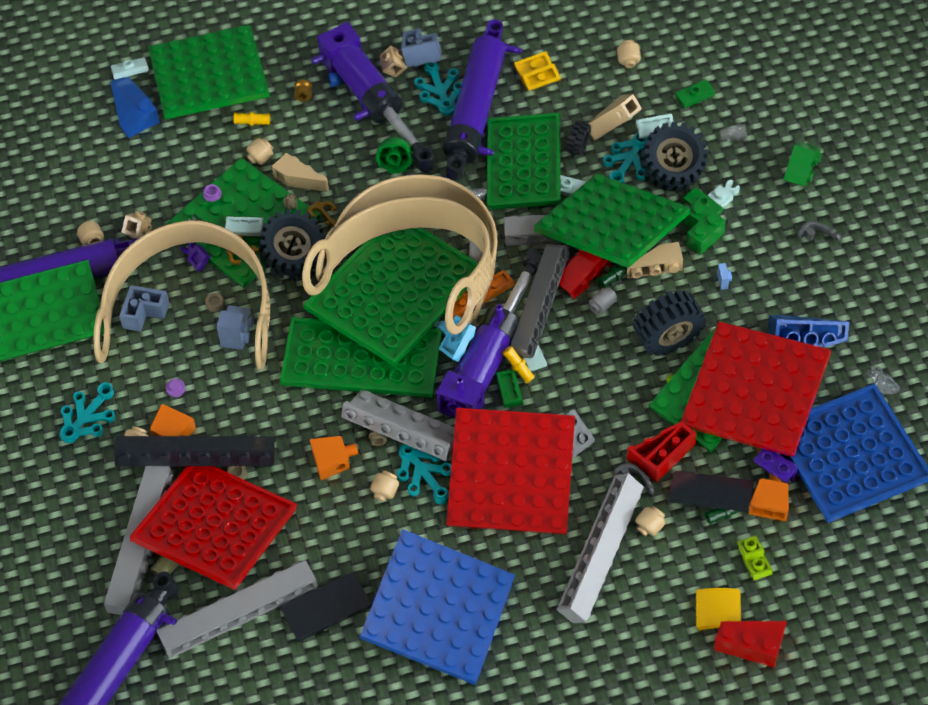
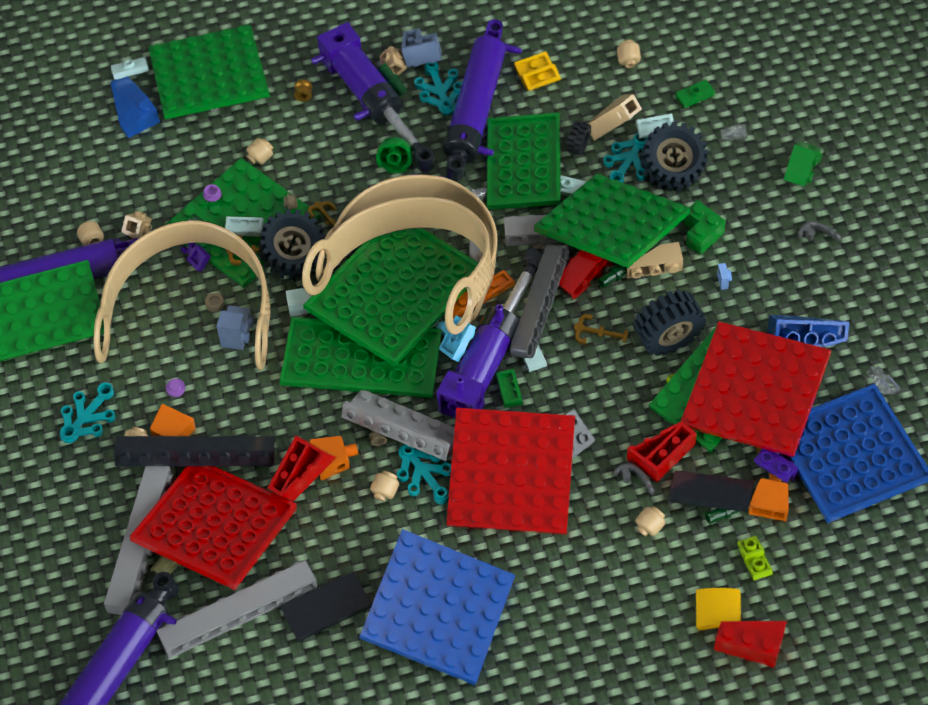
(142, 303): sand blue brick -> none
(239, 471): dark tan tile -> none
(246, 118): yellow pin -> none
(295, 301): none -> light aqua brick
(296, 174): tan slope -> none
(299, 468): none -> red wedge
(334, 79): blue hinge -> none
(392, 79): none -> dark green pin
(518, 364): yellow pin -> none
(579, 328): none -> pearl gold piece
(600, 548): brick -> none
(602, 301): light grey brick -> none
(698, 195): green plate -> none
(724, 195): light aqua plate -> none

